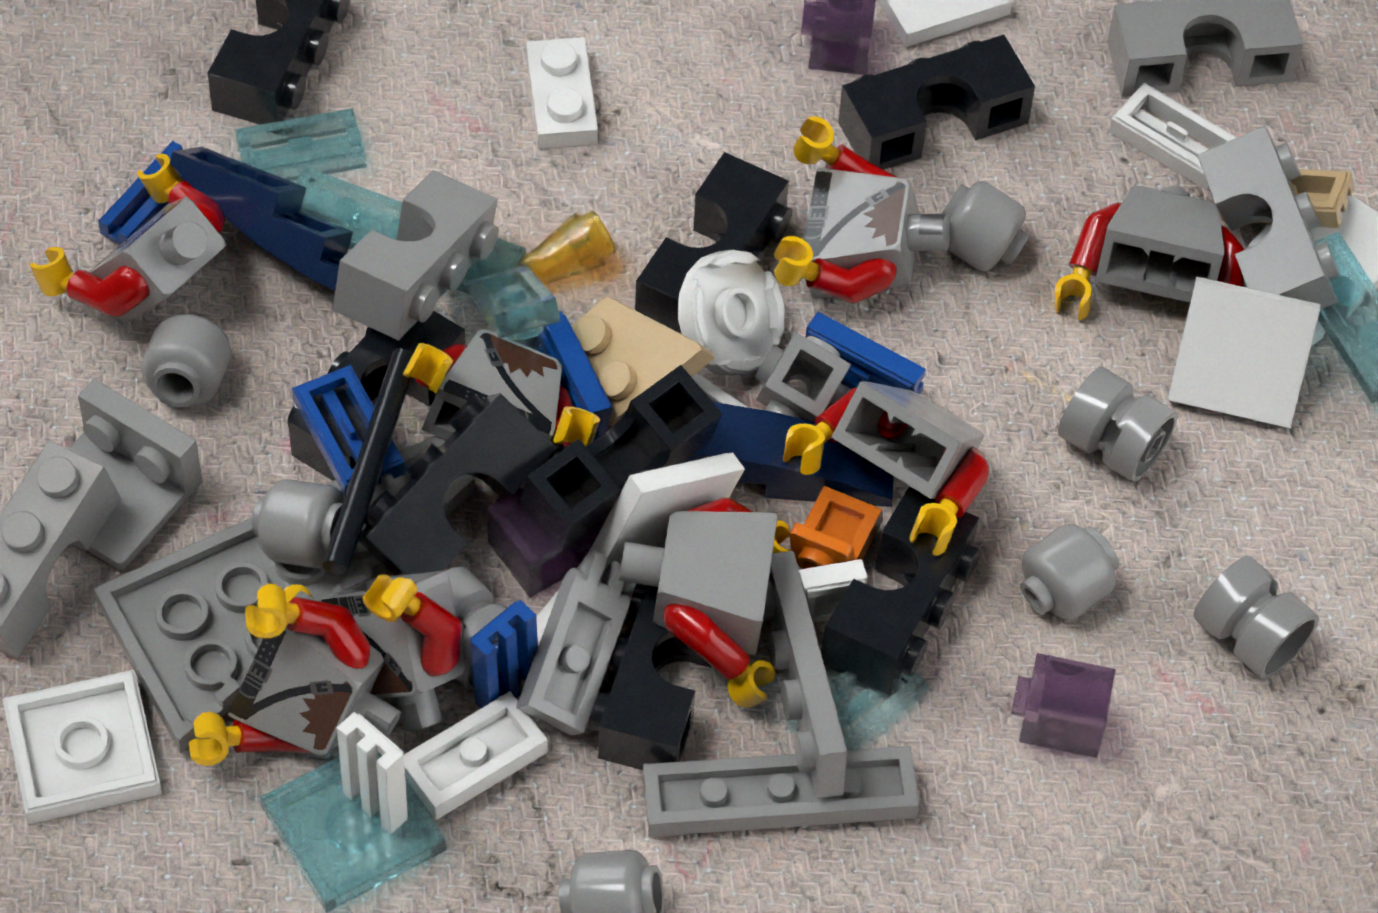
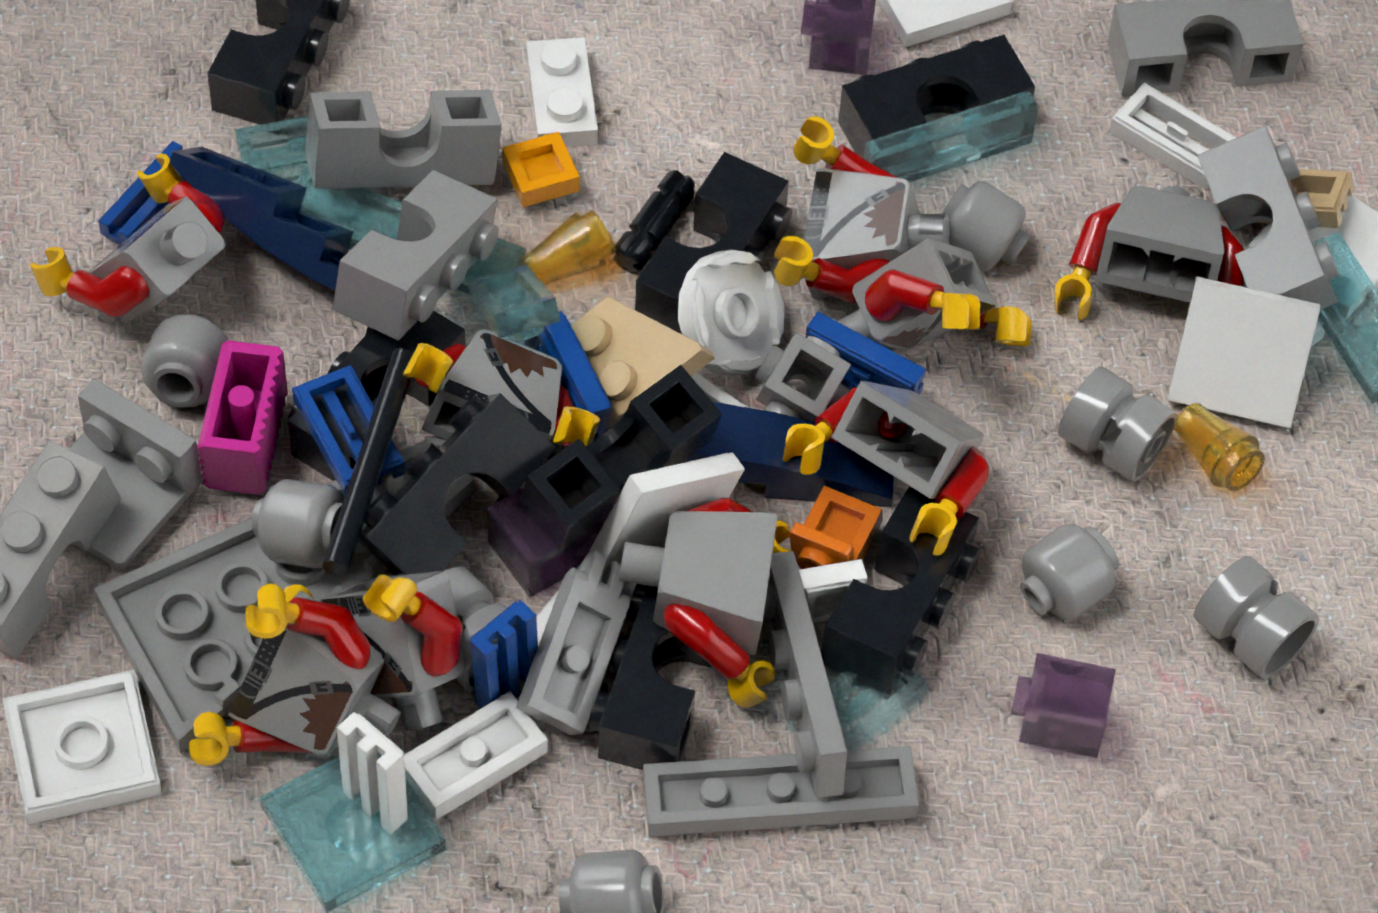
(243, 417): none -> dark pink brick
(352, 151): none -> light grey arch
(540, 169): none -> light orange plate
(654, 221): none -> black axle
(927, 294): none -> torso
(956, 138): none -> clear light blue tile
(1222, 450): none -> clear yellow cone

